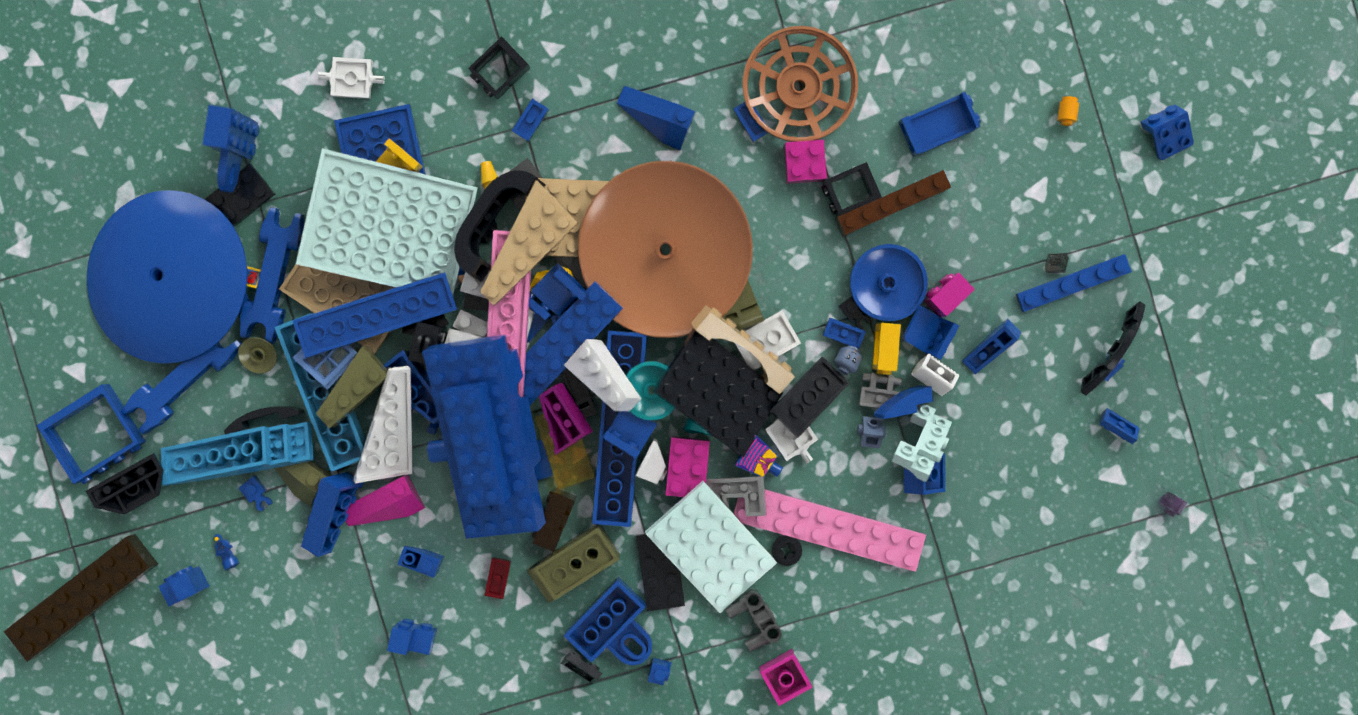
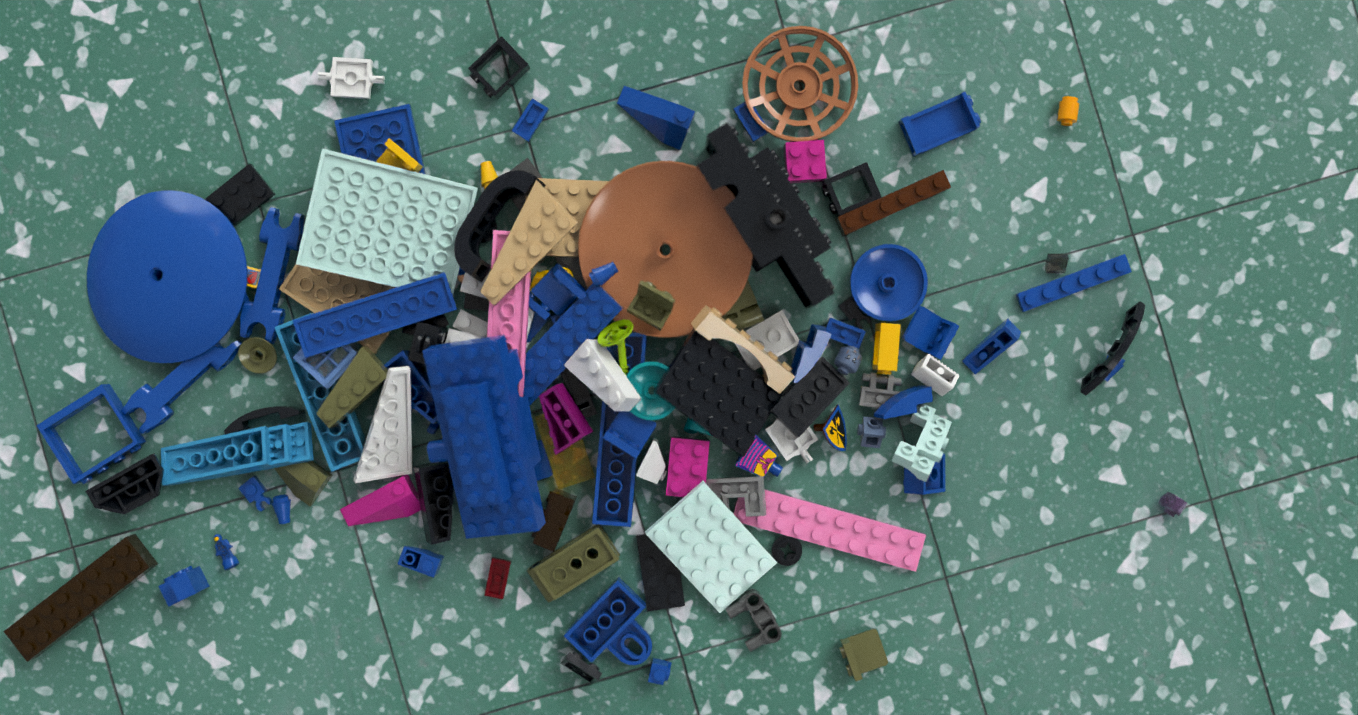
(232, 136): blue brick -> none
(281, 506): none -> blue cone
(329, 512): blue wedge -> none
(413, 637): blue brick -> none
(436, 500): none -> black wedge
(603, 273): none -> blue cone
(617, 337): none -> lime dish
(651, 305): none -> olive bracket
(769, 213): none -> black piece
(785, 677): dark pink brick -> none
(810, 351): none -> slope
(834, 430): none -> shield
(863, 653): none -> olive bracket
(949, 294): dark pink brick -> none
(1119, 426): blue plate -> none
(1170, 131): blue bracket -> none

